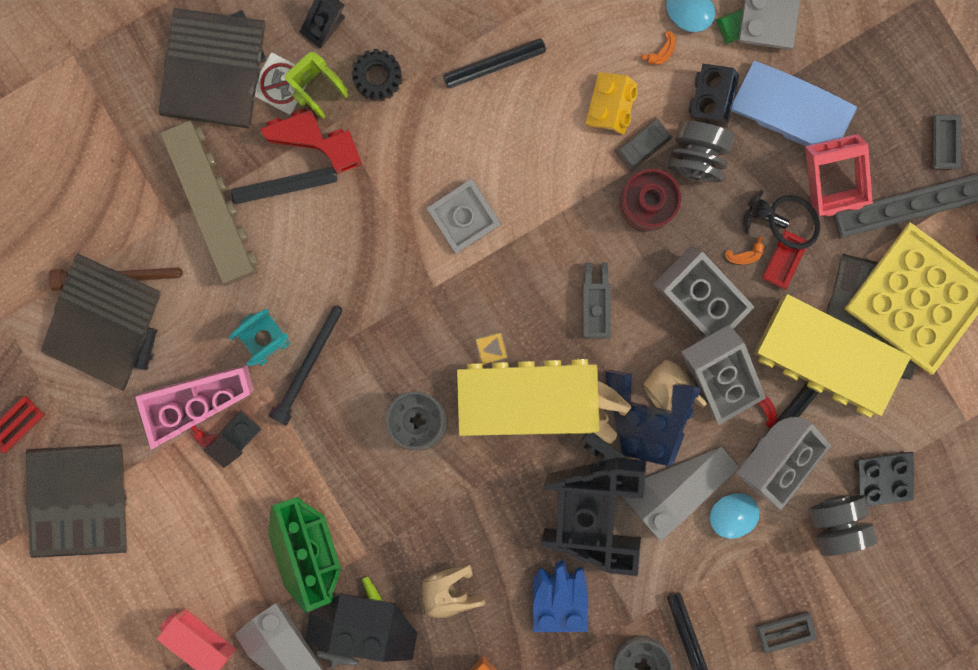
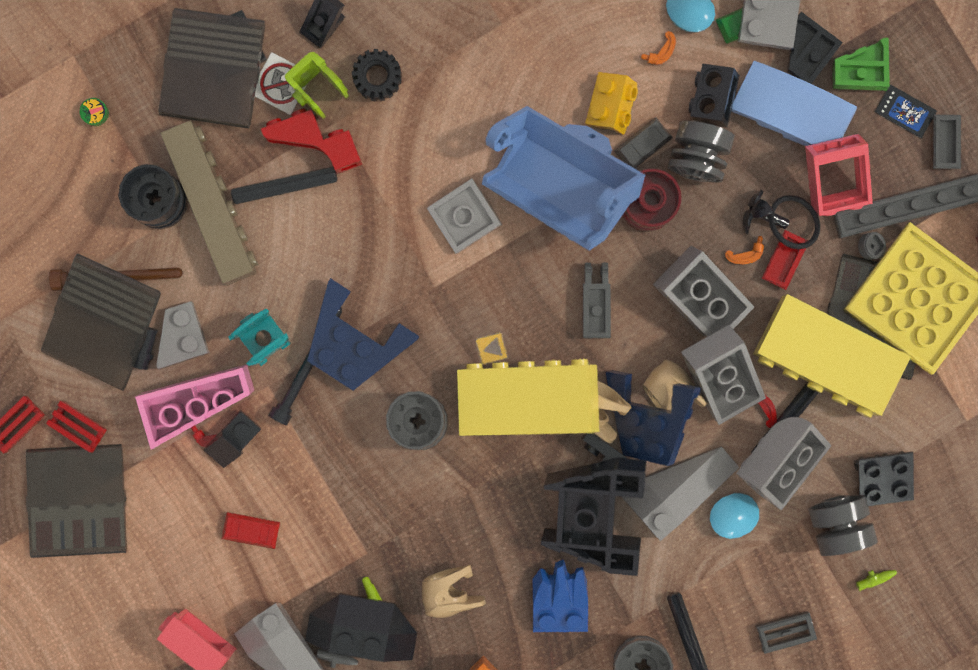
(58, 415): none -> red tile
(94, 112): none -> tile
(150, 182): none -> black wheel
(181, 336): none -> light grey wing
(250, 530): none -> red tile
(304, 553): green wedge -> none
(344, 350): none -> dark blue wing
(494, 63): black axle -> none
(561, 175): none -> medium blue piece
(811, 49): none -> black wing
(864, 68): none -> bright green wing
(872, 246): none -> dark grey tile
(875, 579): none -> lime helmet
(905, 111): none -> black sticker

